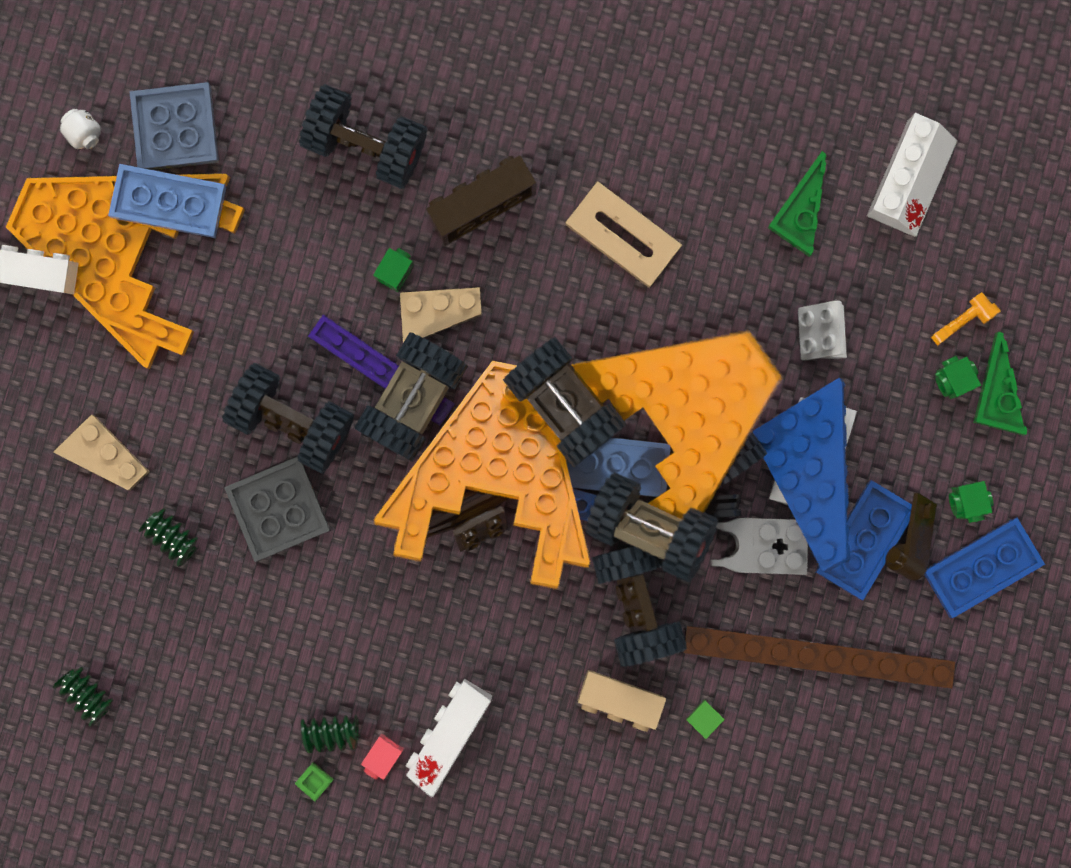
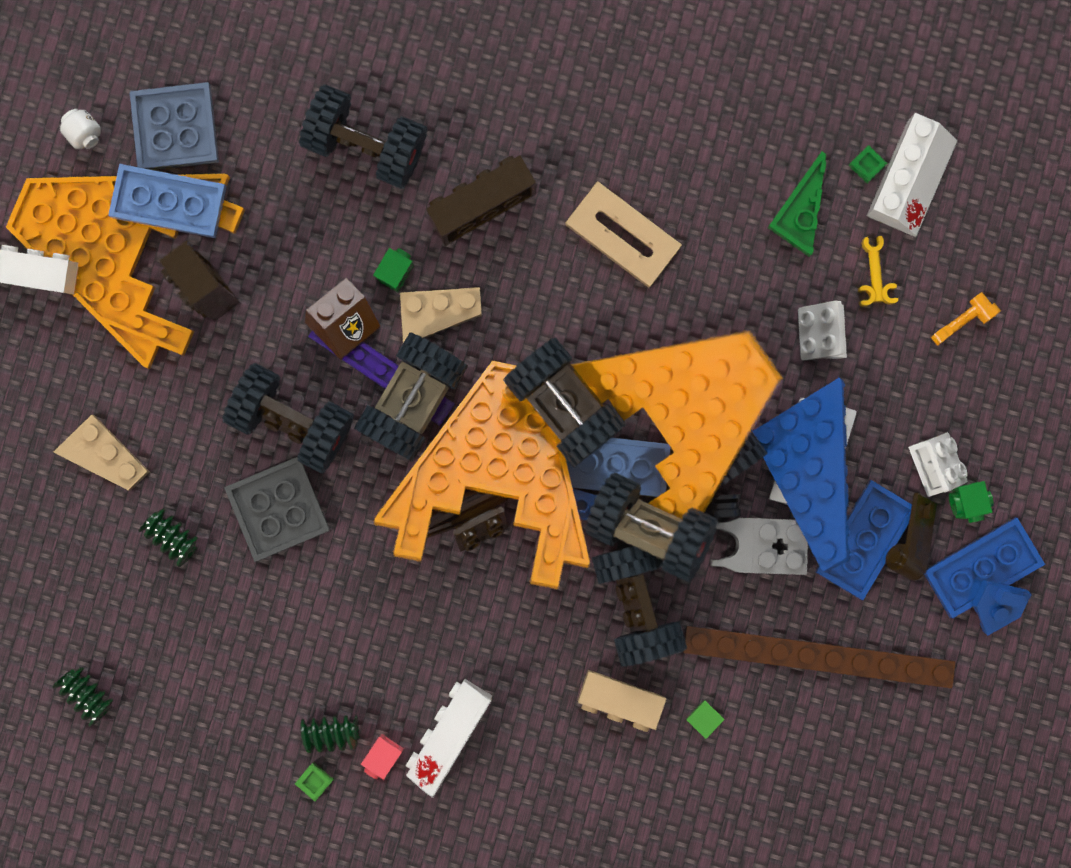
(198, 282): none -> dark brown brick
(342, 319): none -> reddish brown slope
(867, 164): none -> green tile
(876, 292): none -> yellow bar
(938, 464): none -> white bracket
(957, 377): green brick -> none
(998, 399): green wing -> none
(999, 605): none -> blue plate

